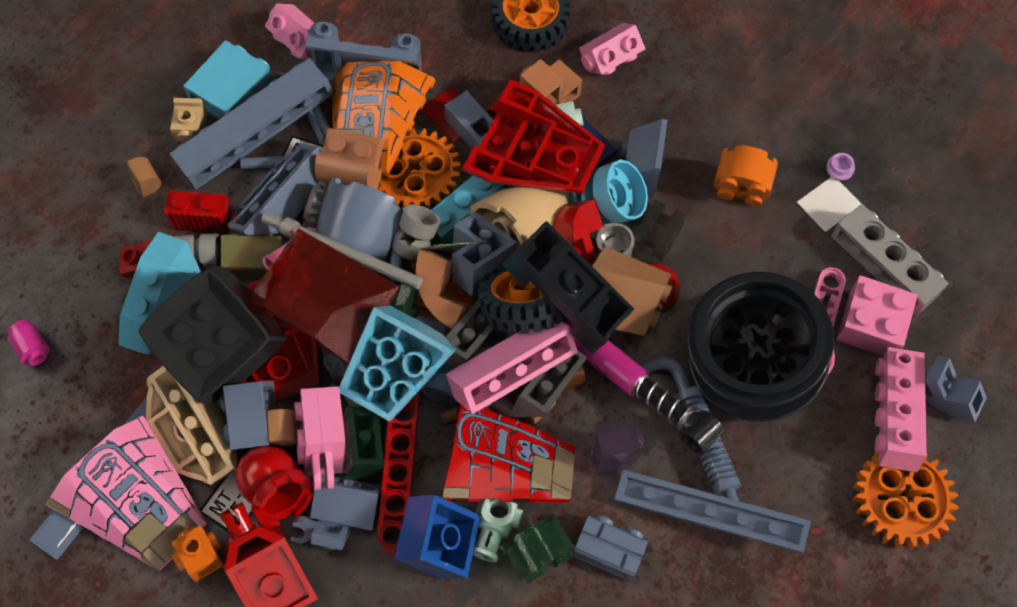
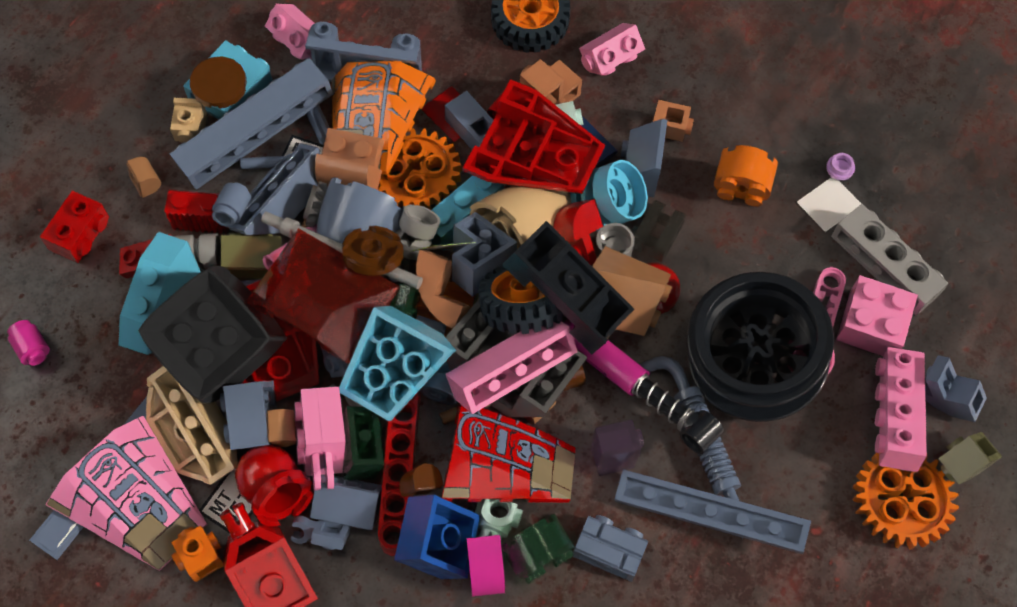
(75, 227): none -> red brick
(218, 82): none -> reddish brown tile
(231, 204): none -> sand blue brick
(372, 251): none -> reddish brown tile
(421, 481): none -> reddish brown brick
(486, 565): none -> dark pink brick
(677, 119): none -> nougat brick
(968, 457): none -> olive brick

